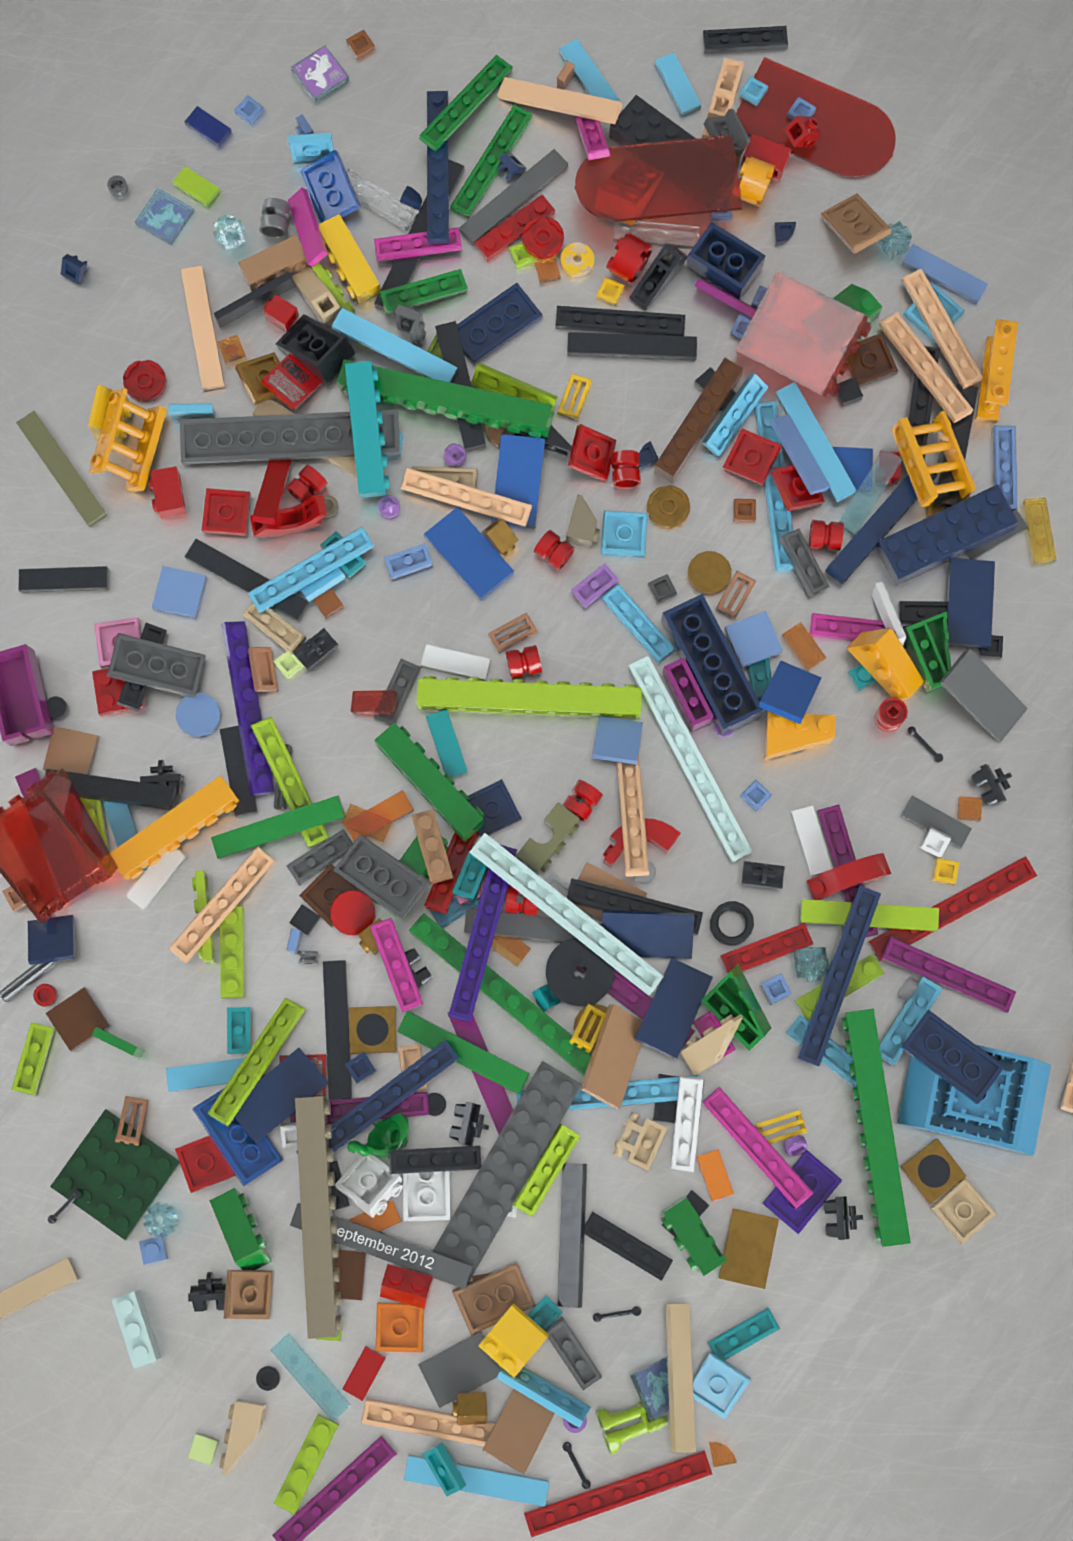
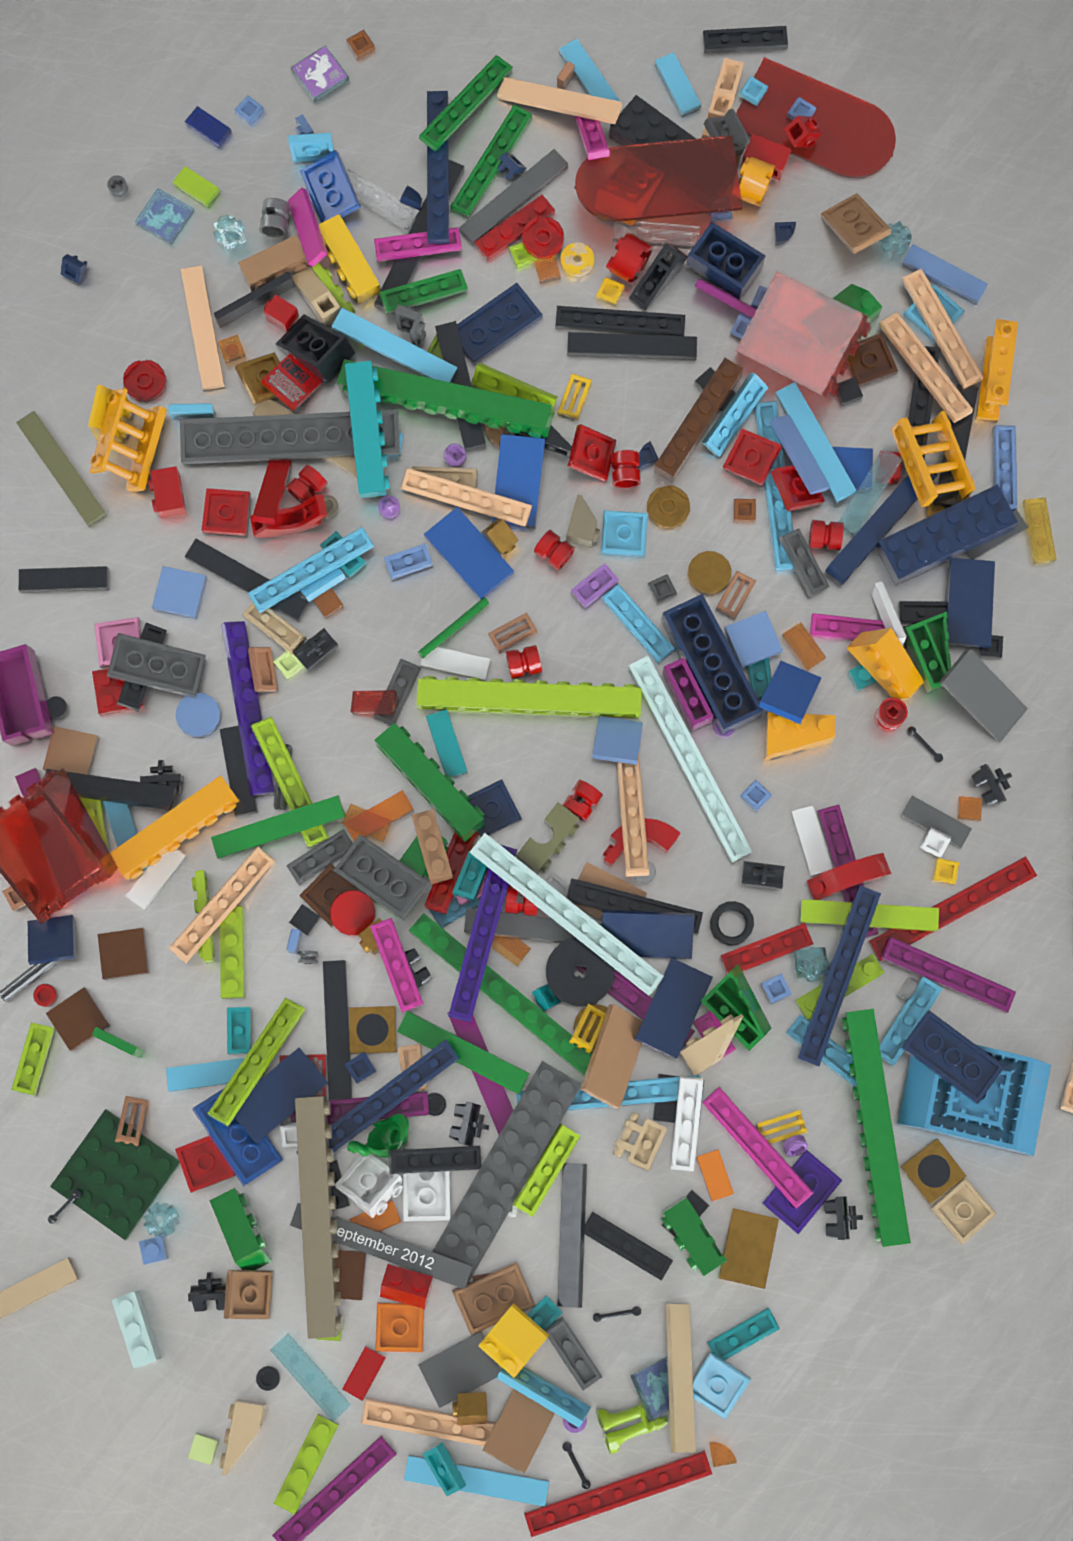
(123, 953): none -> reddish brown tile
(452, 628): none -> green bar

